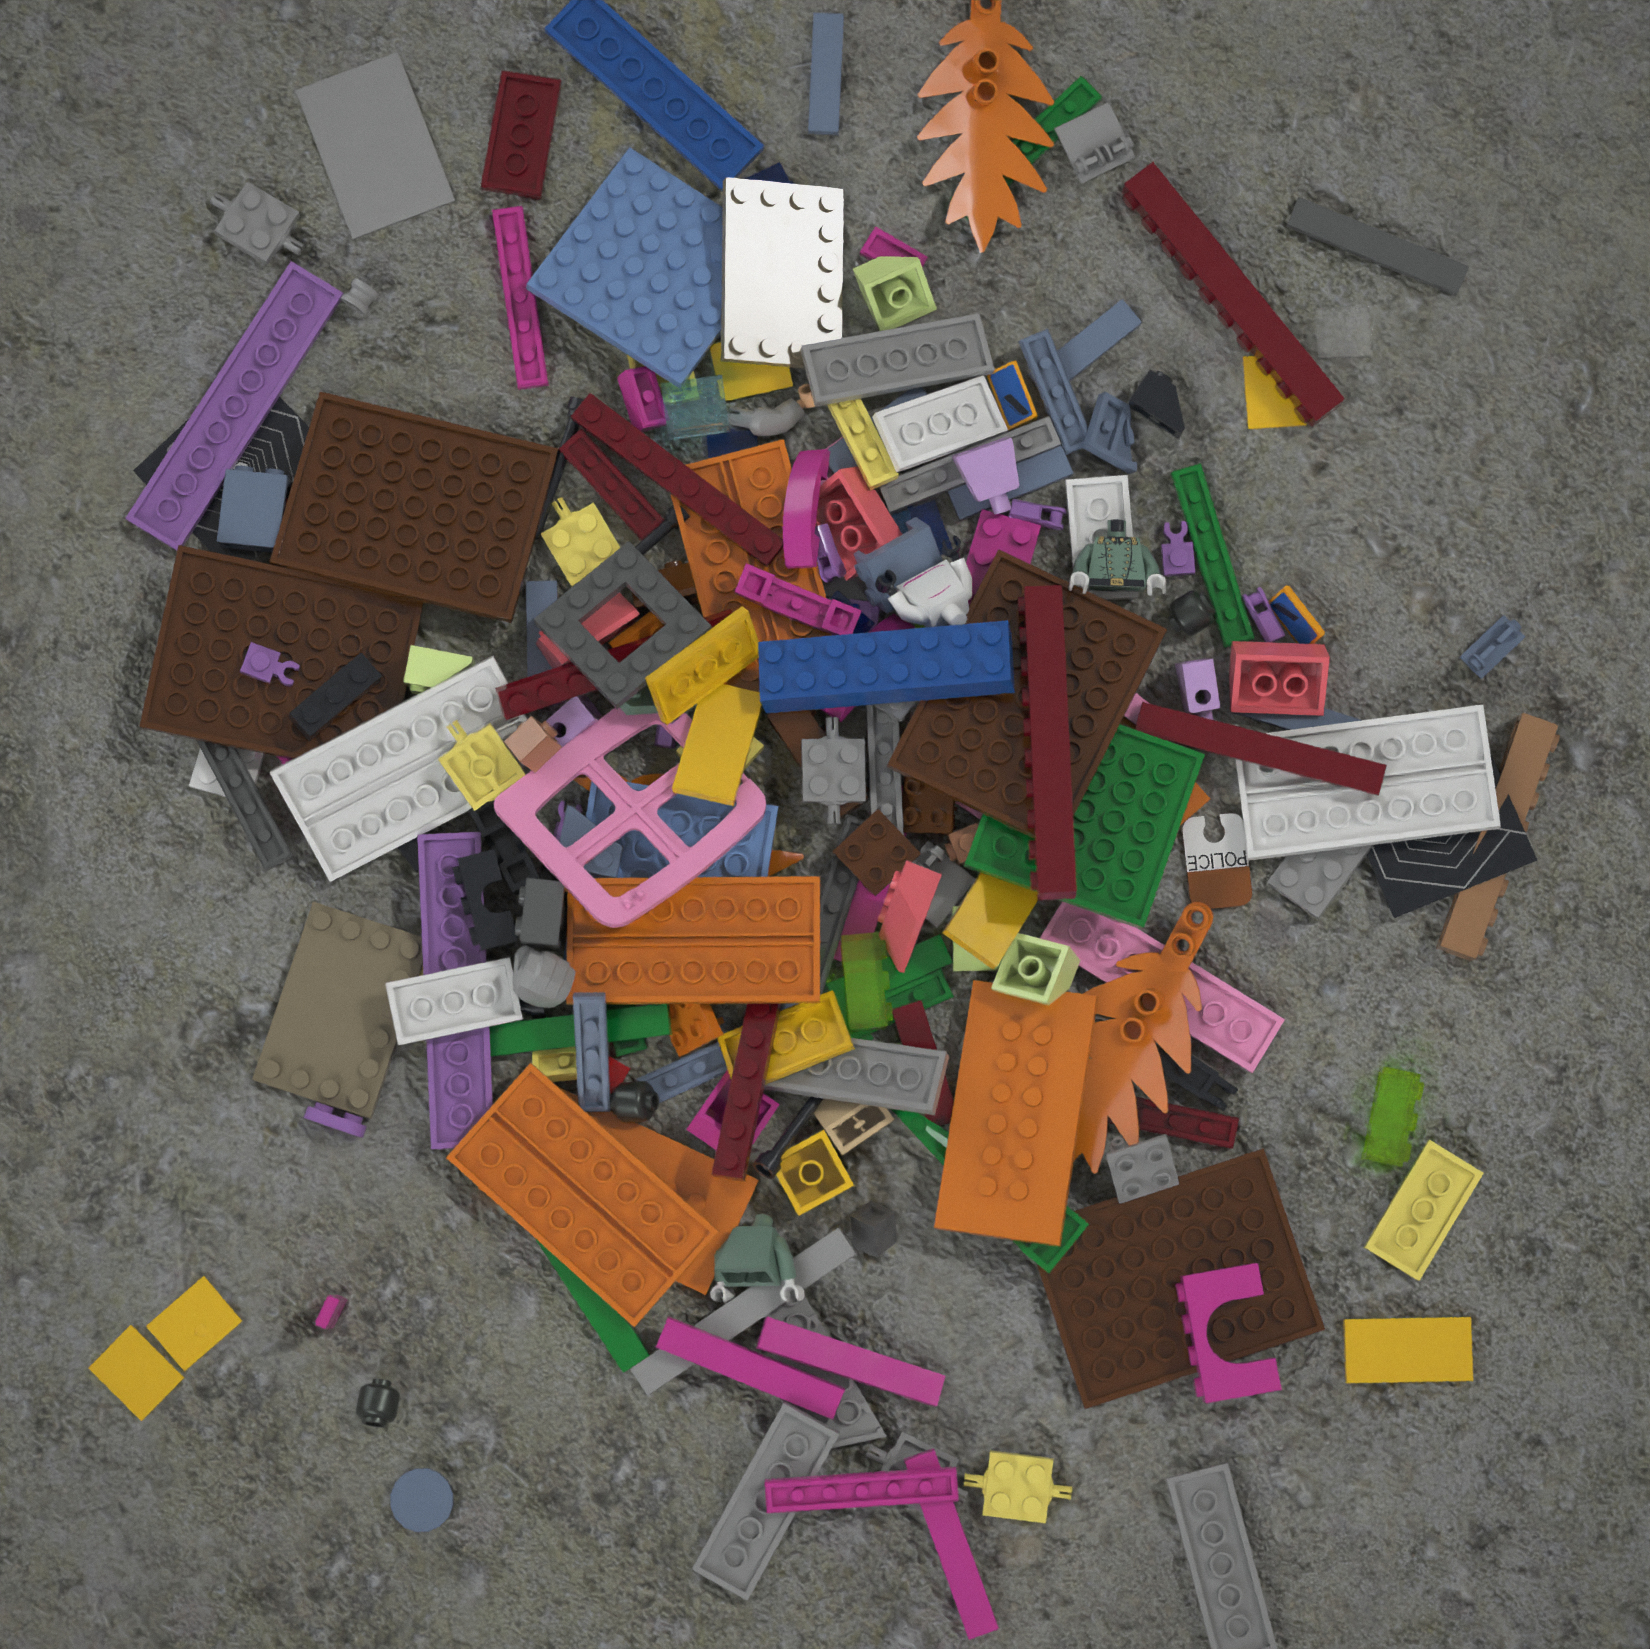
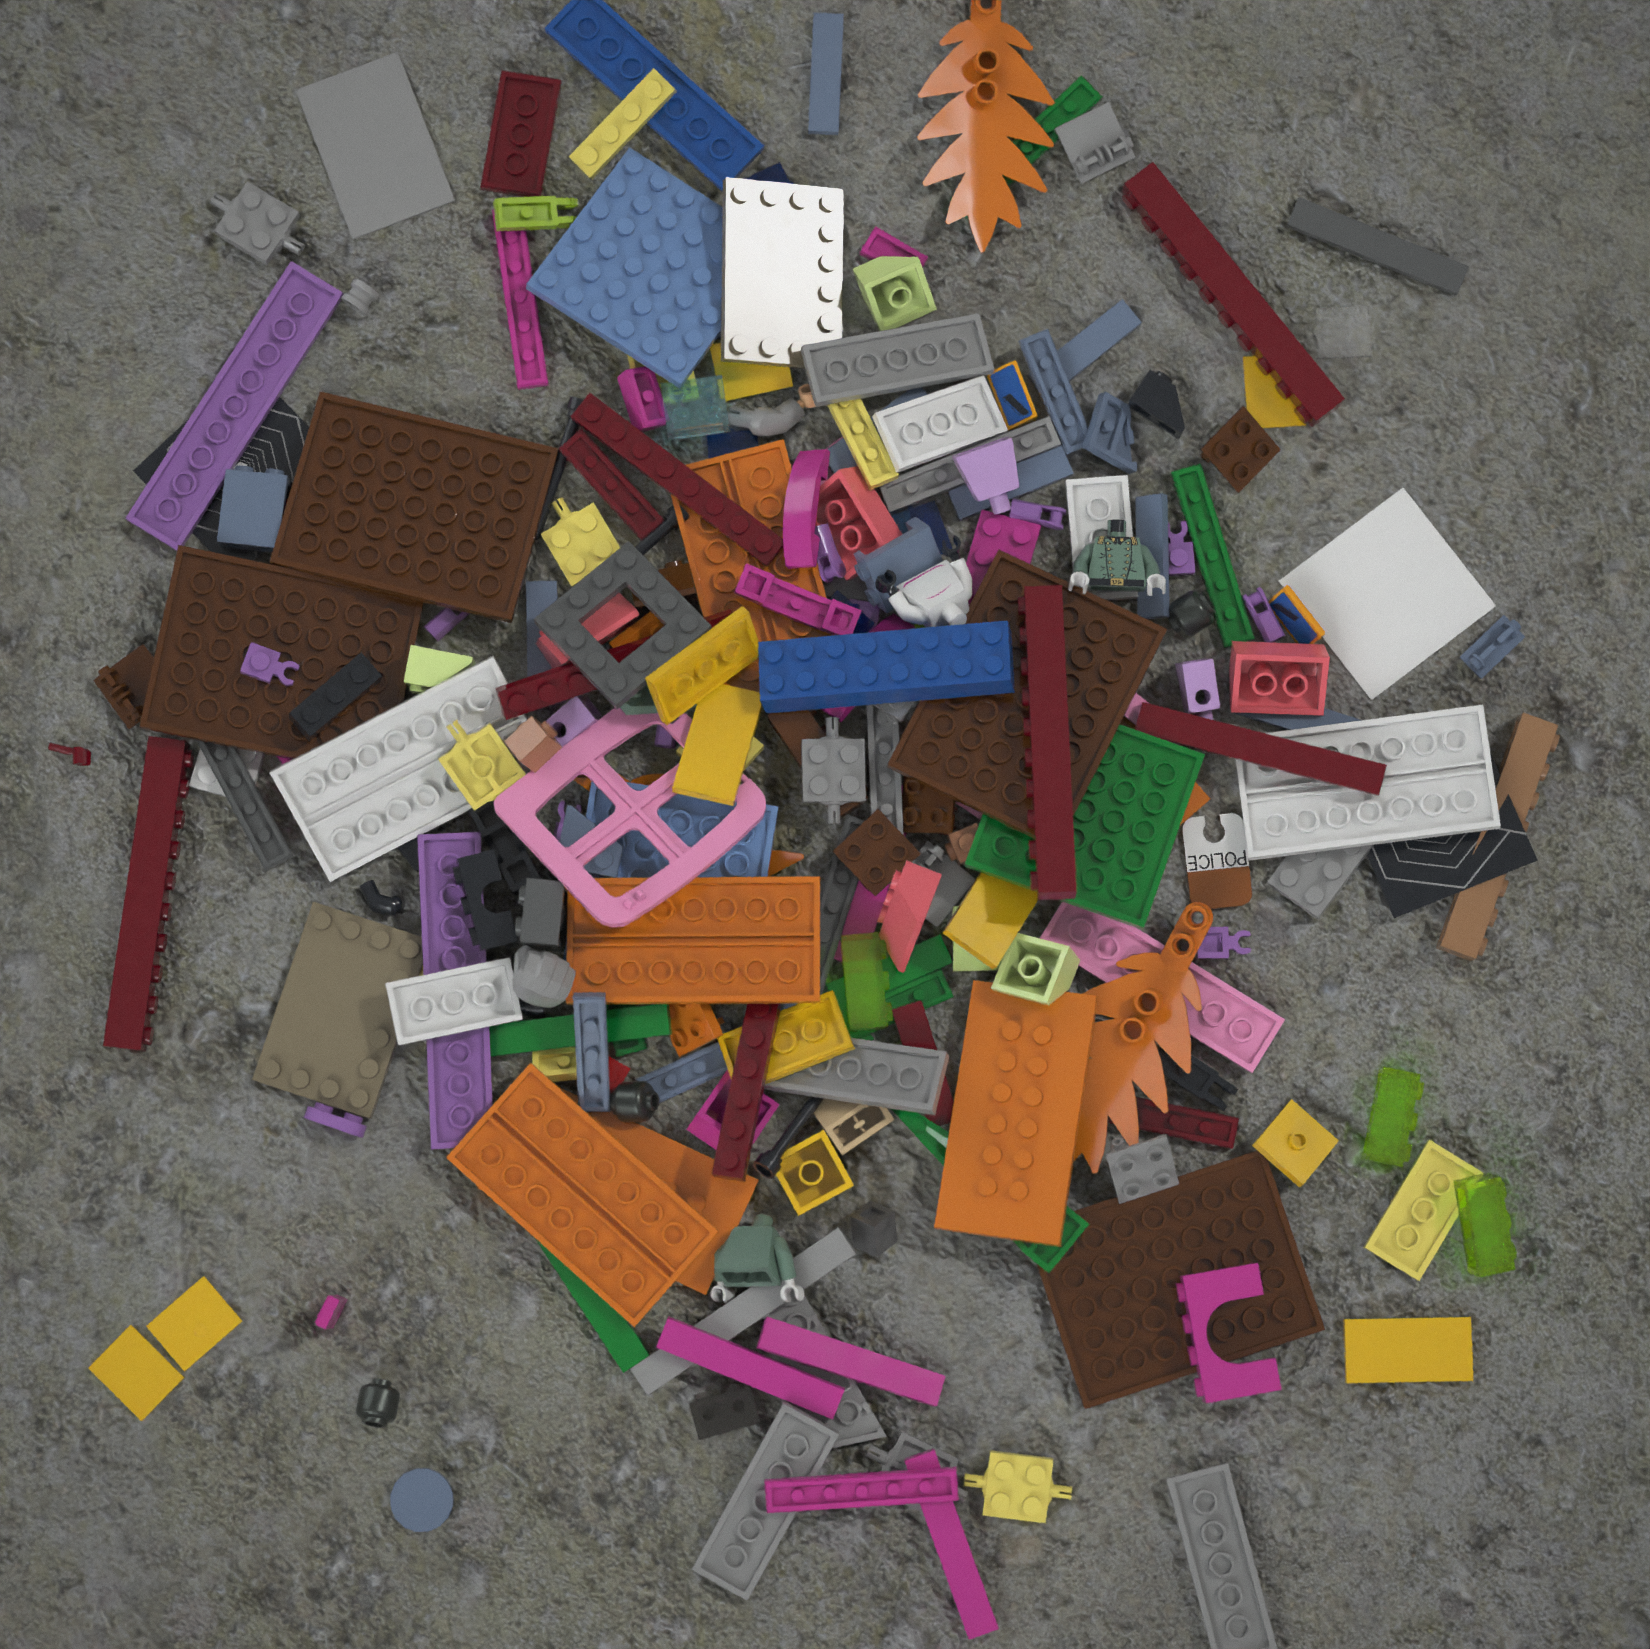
(81, 756): none -> dark red hand
(127, 684): none -> reddish brown hinge
(147, 894): none -> dark red brick
(380, 903): none -> black arm
(443, 623): none -> medium lavender bar
(532, 213): none -> lime hinge
(622, 123): none -> light yellow plate
(724, 1411): none -> clear smoke brick
(1153, 533): none -> sand blue tile
(1218, 943): none -> medium lavender plate
(1240, 449): none -> reddish brown hinge
(1295, 1143): none -> yellow plate
(1388, 593): none -> white sticker
(1485, 1224): none -> clear neon green brick

